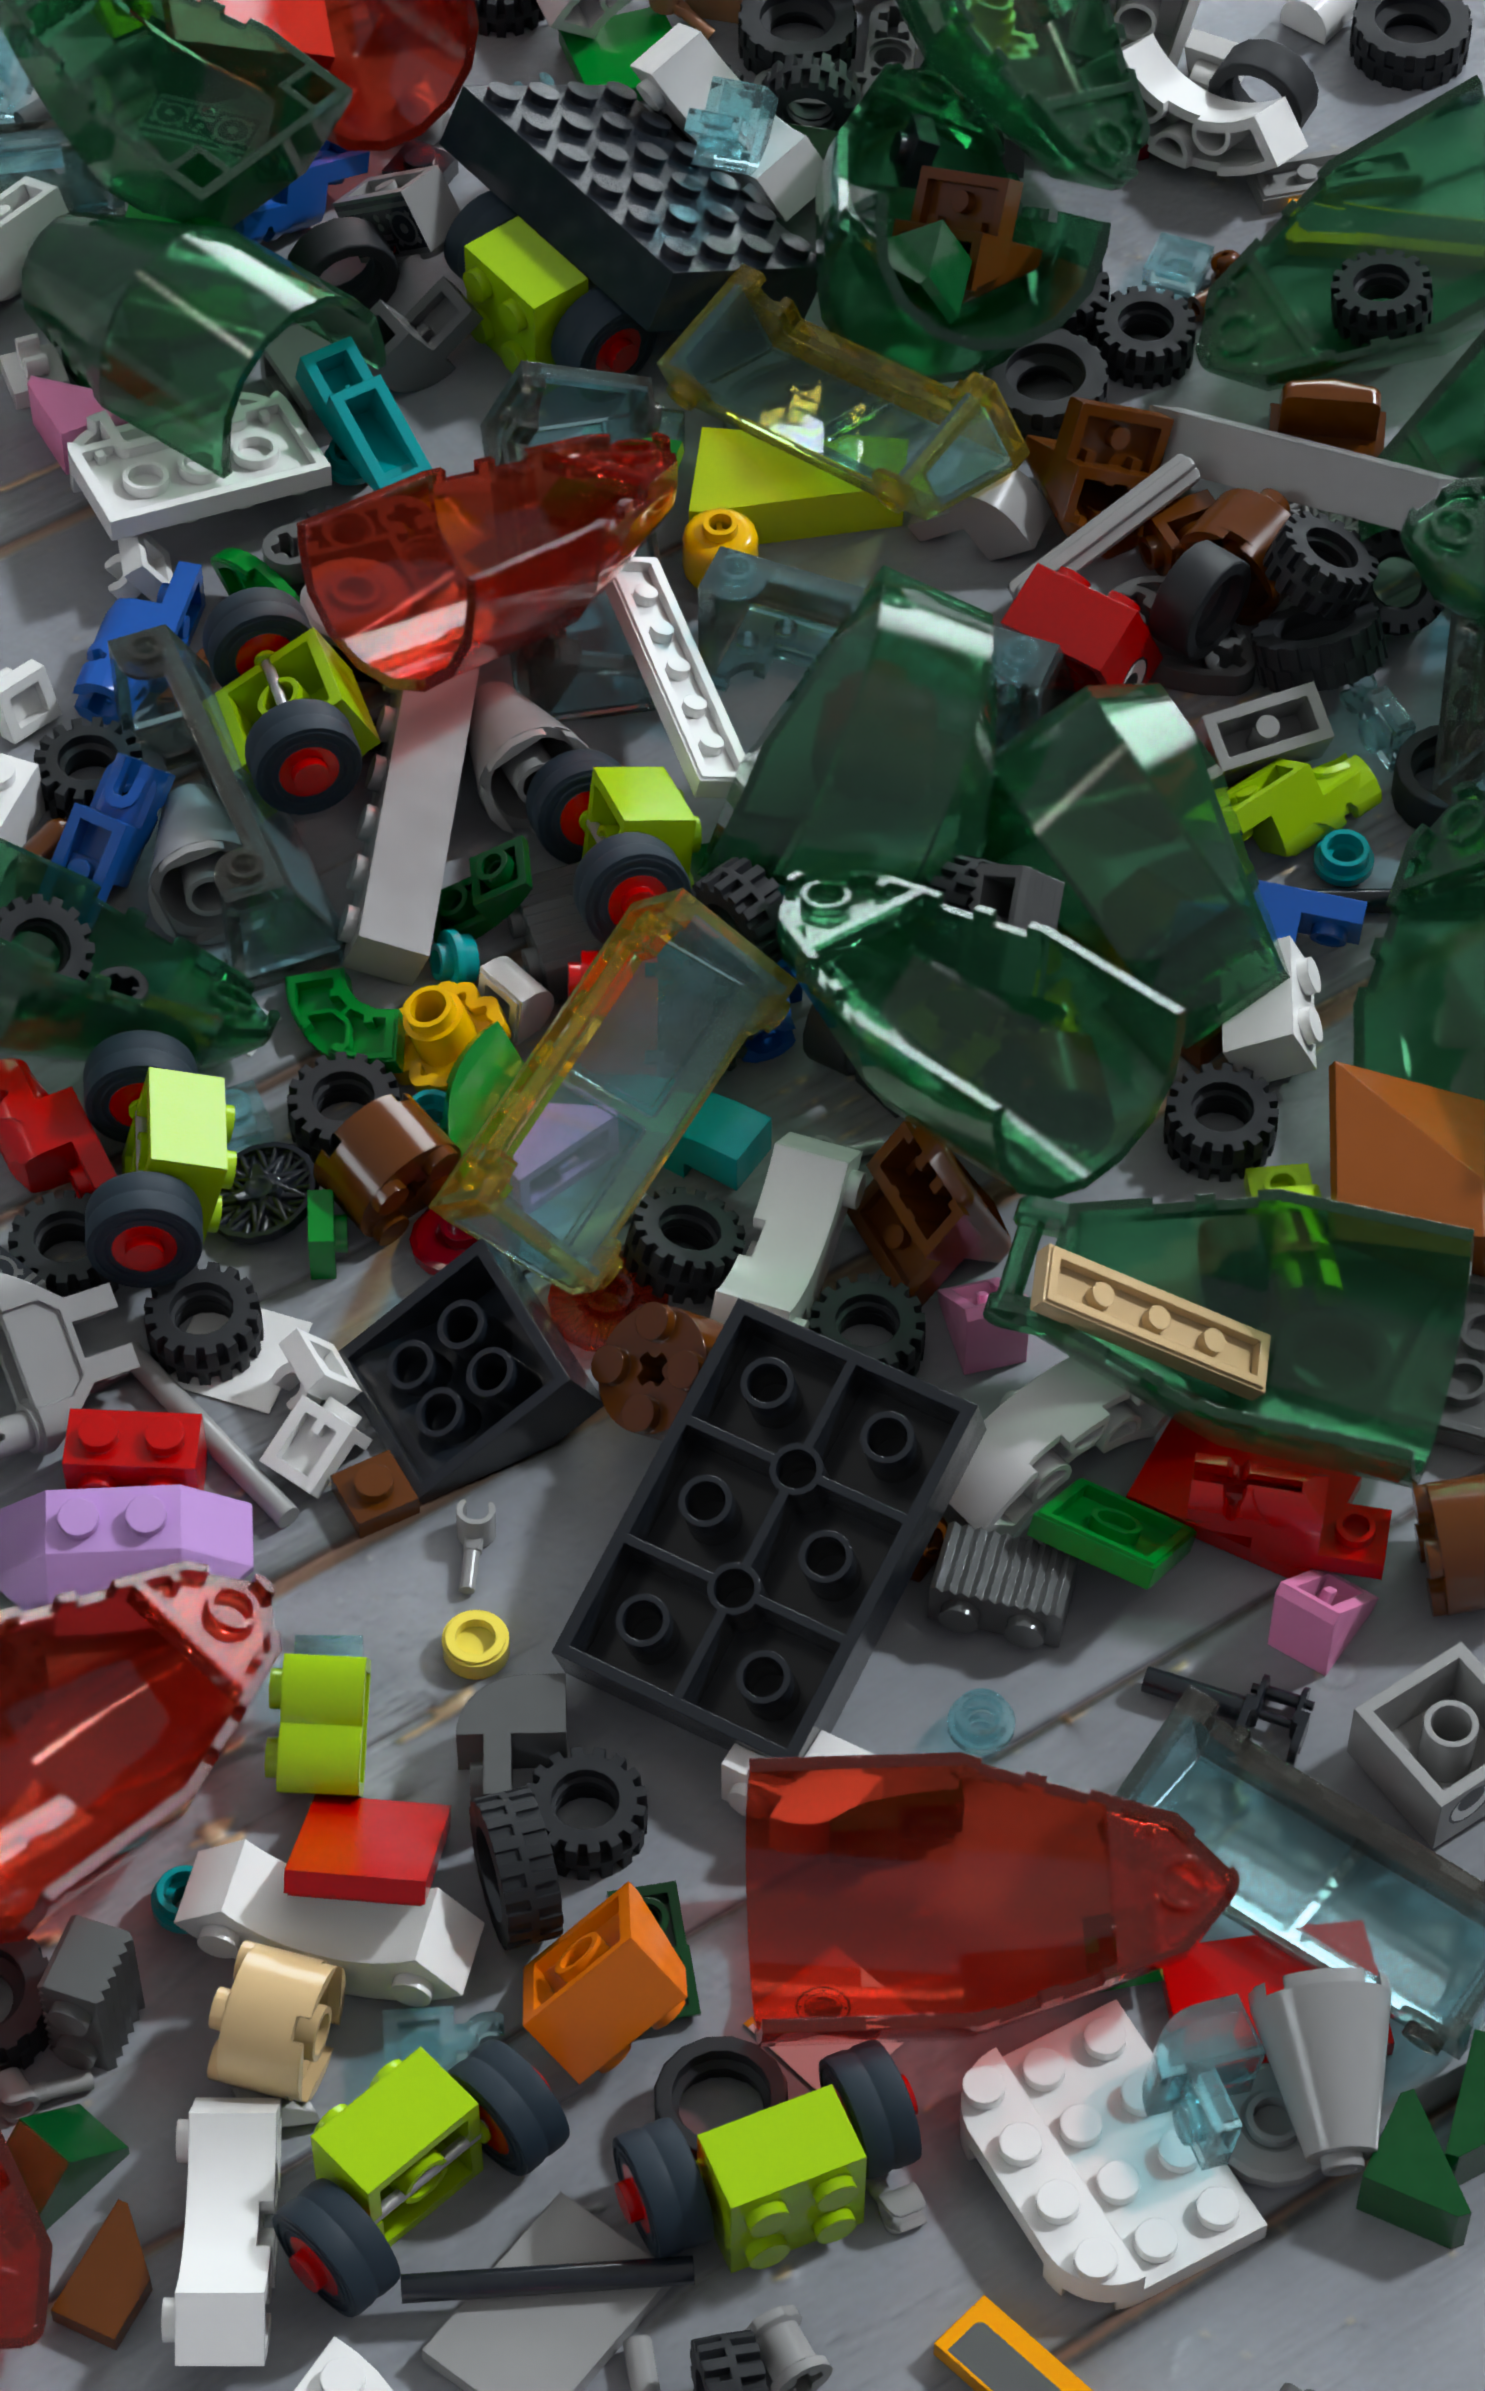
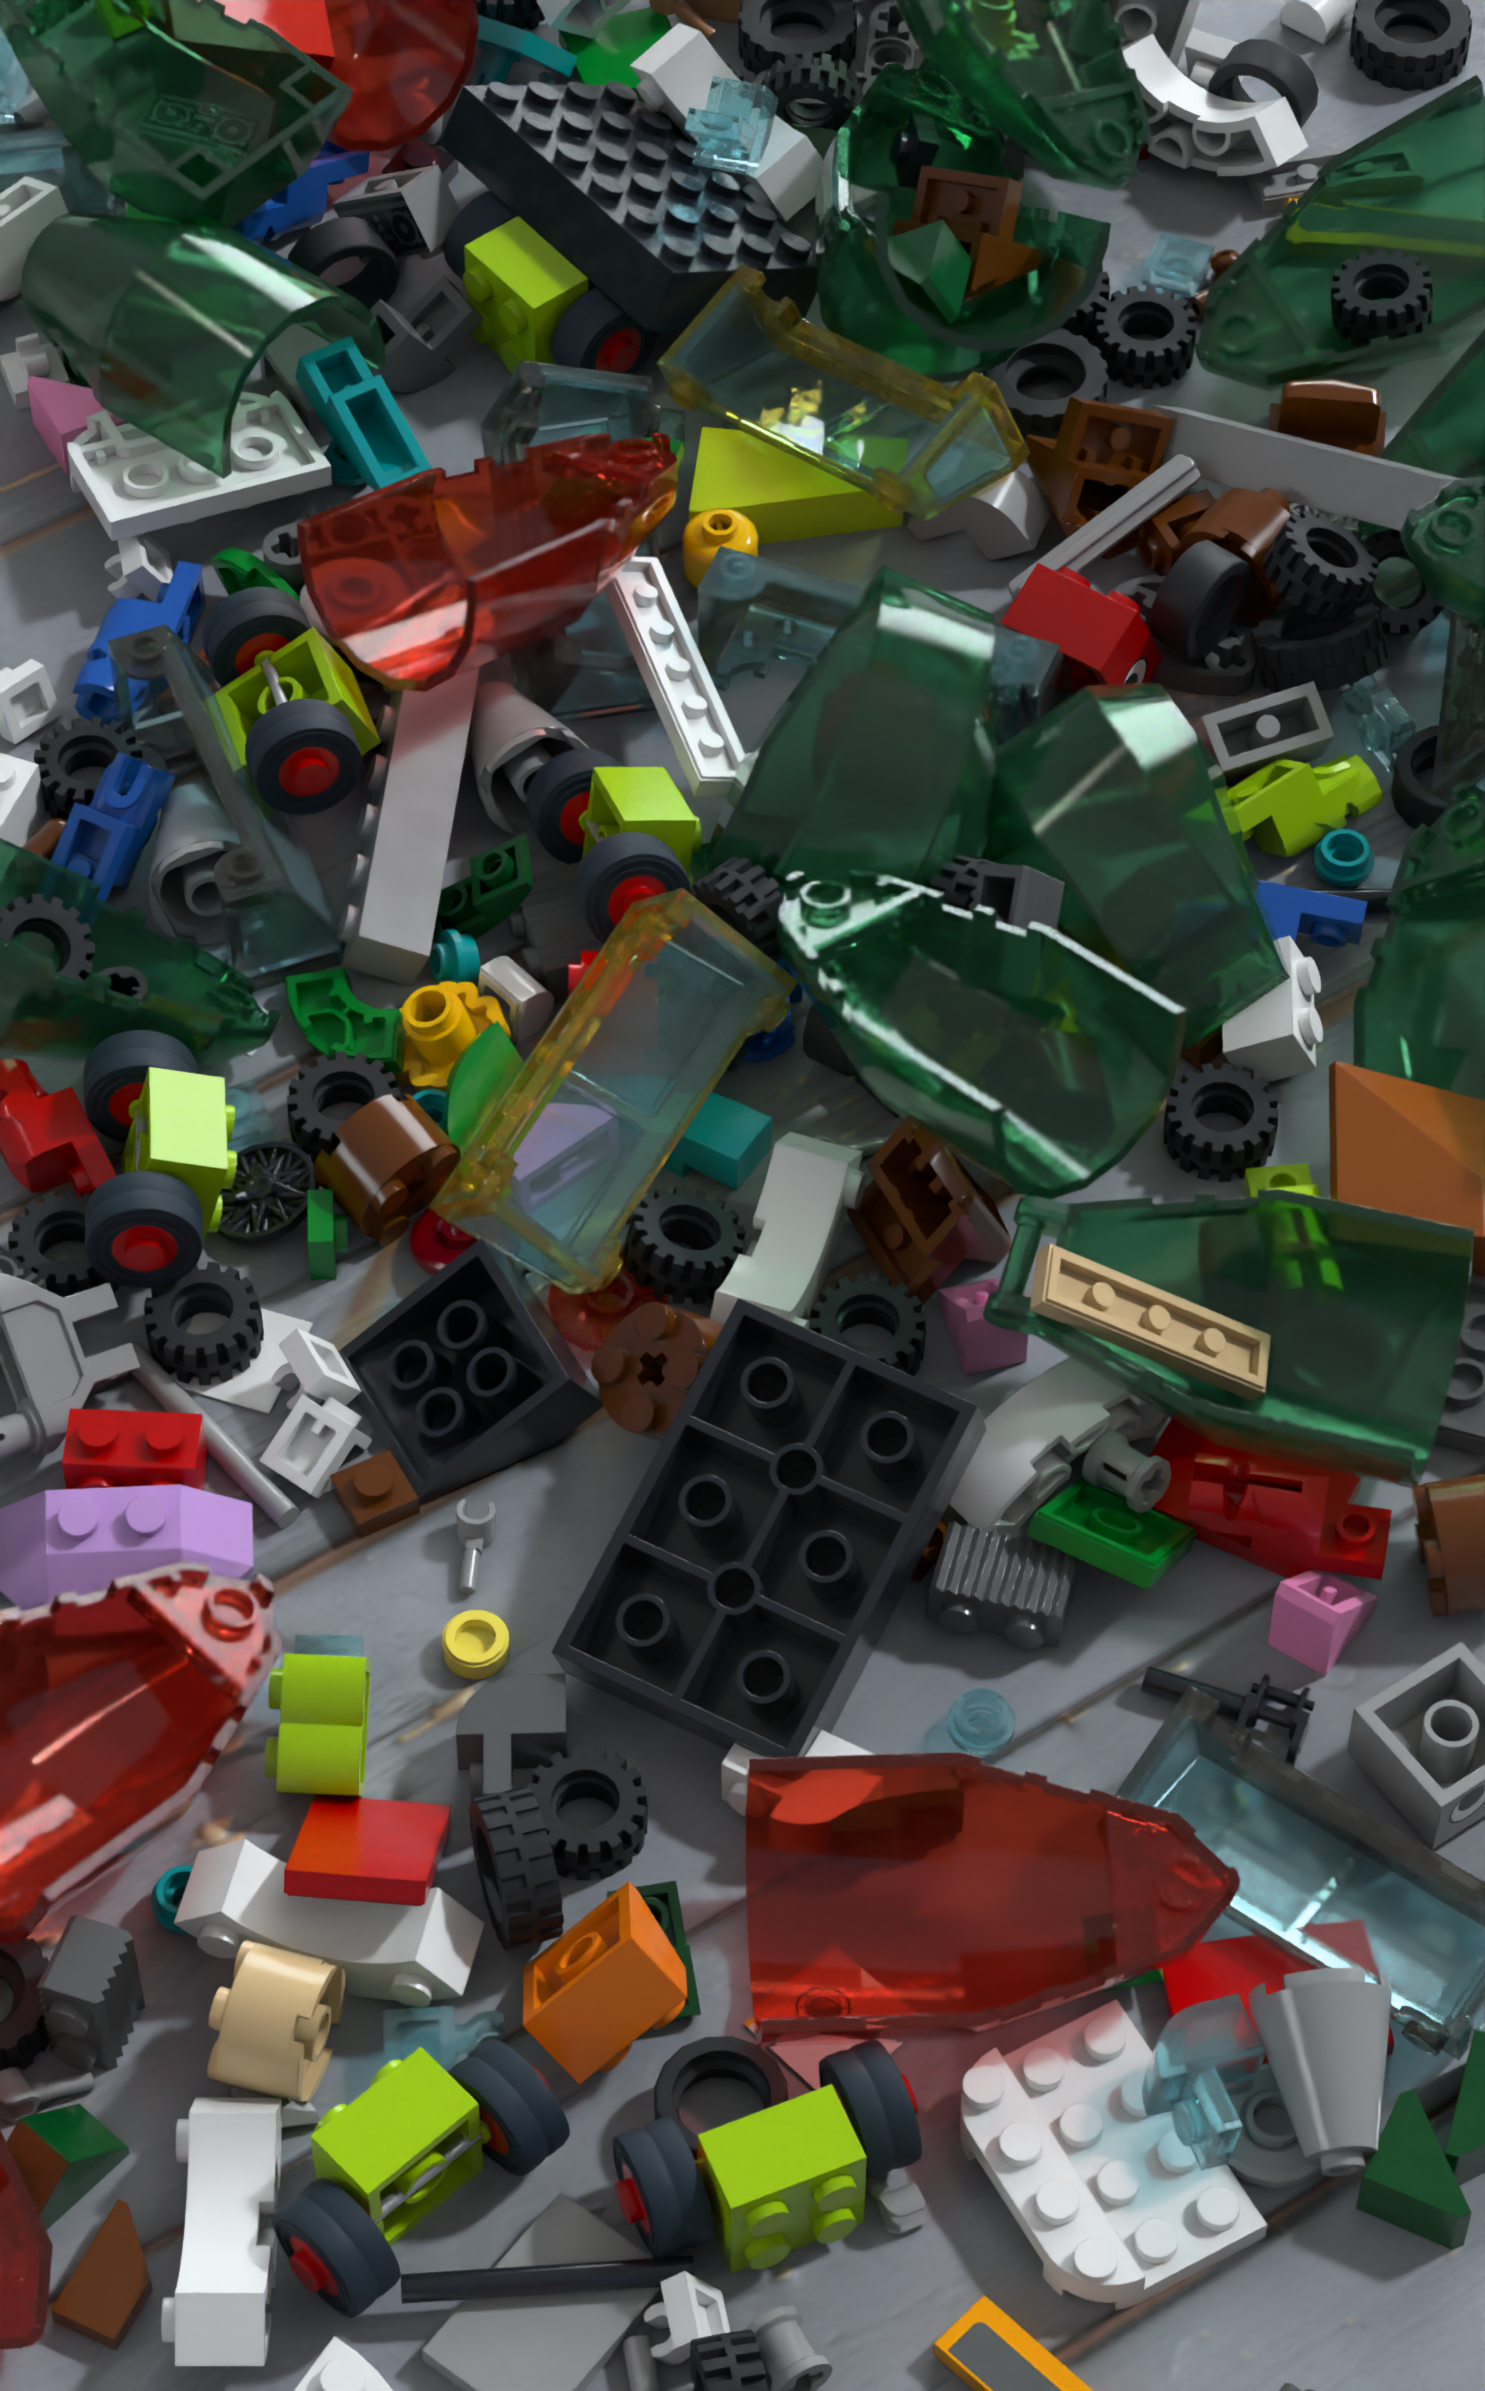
(508, 44): none -> teal tile
(690, 2311): none -> white tile
(1126, 1471): none -> light grey bush

